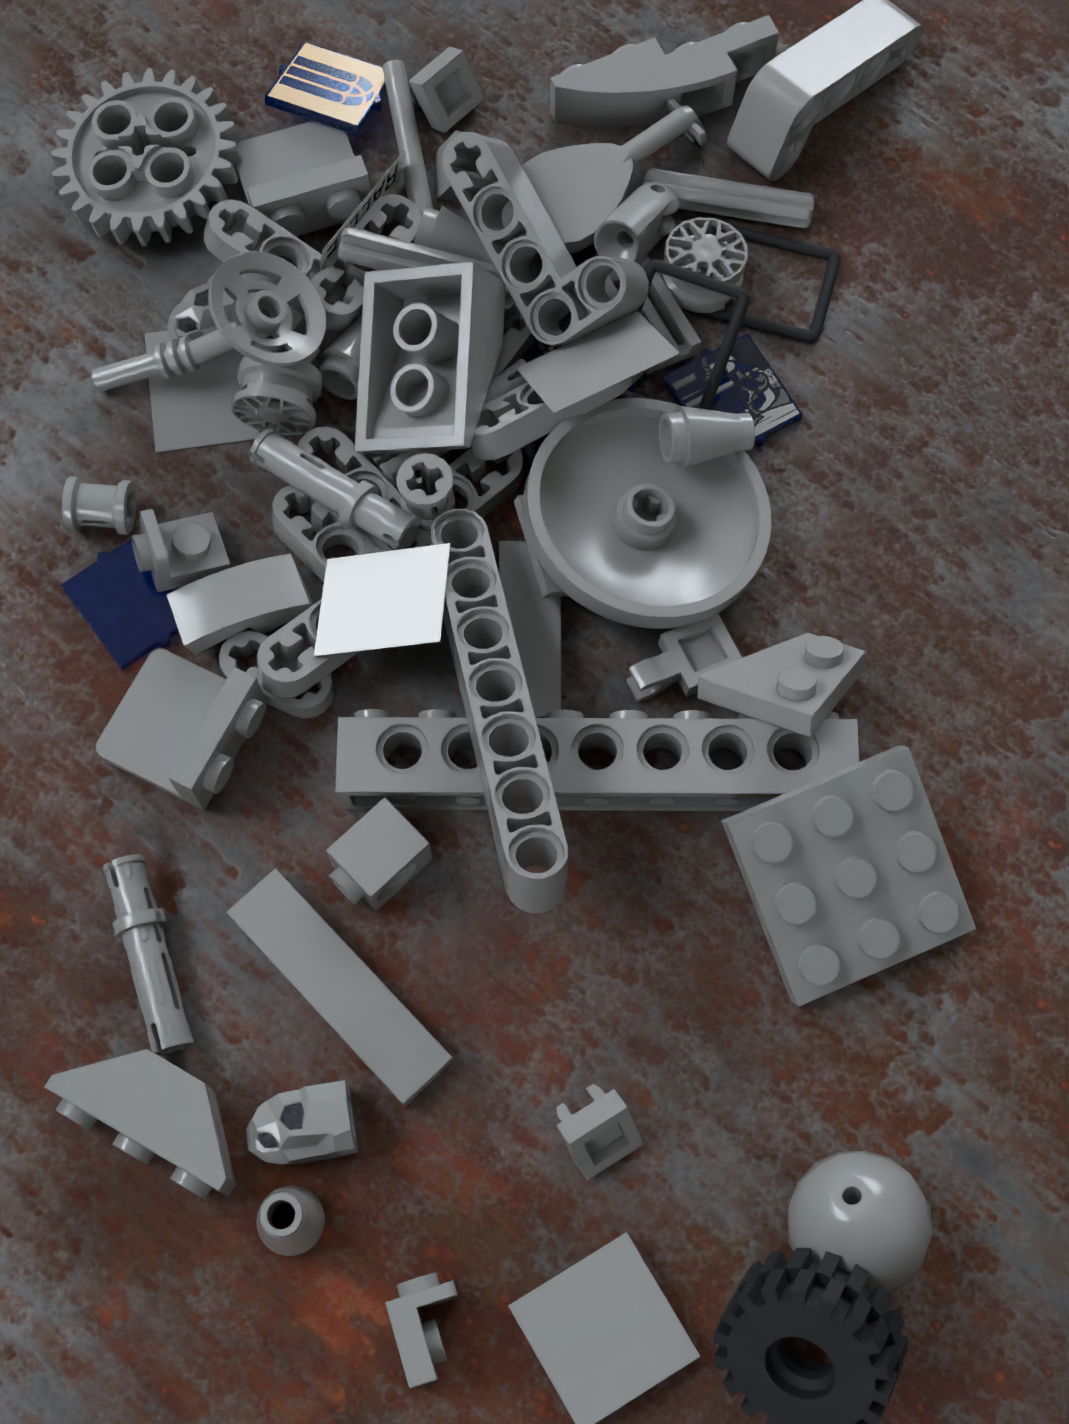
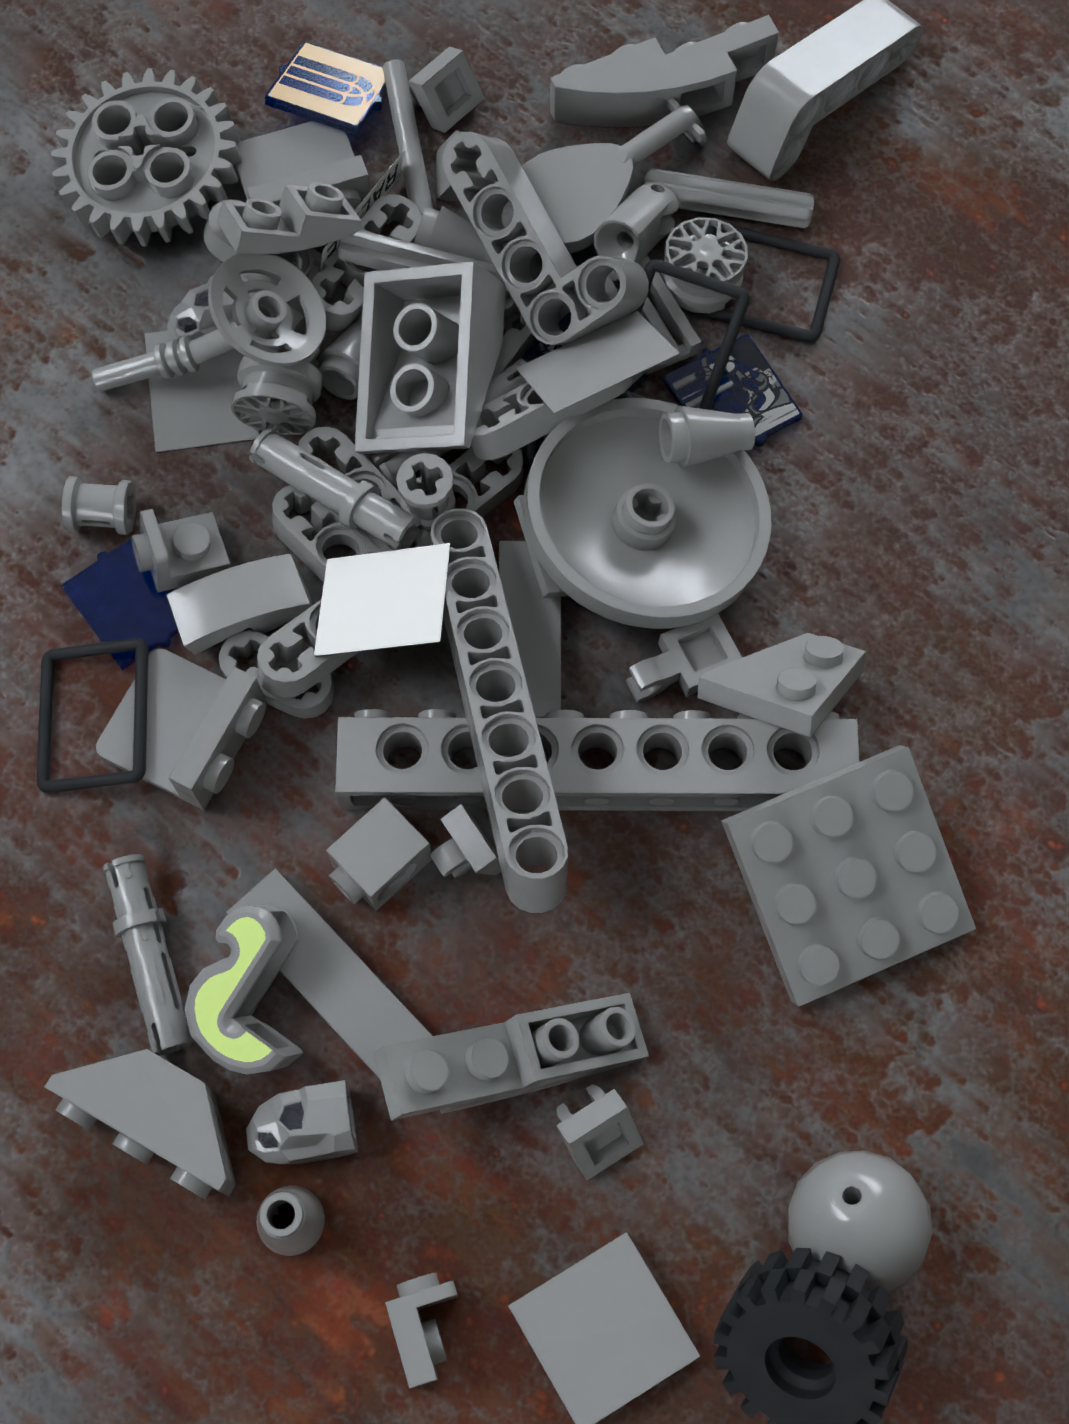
(140, 716): none -> black piece
(229, 991): none -> light grey animal
(301, 221): none -> light grey slope
(470, 844): none -> light grey tile
(509, 1057): none -> light grey slope

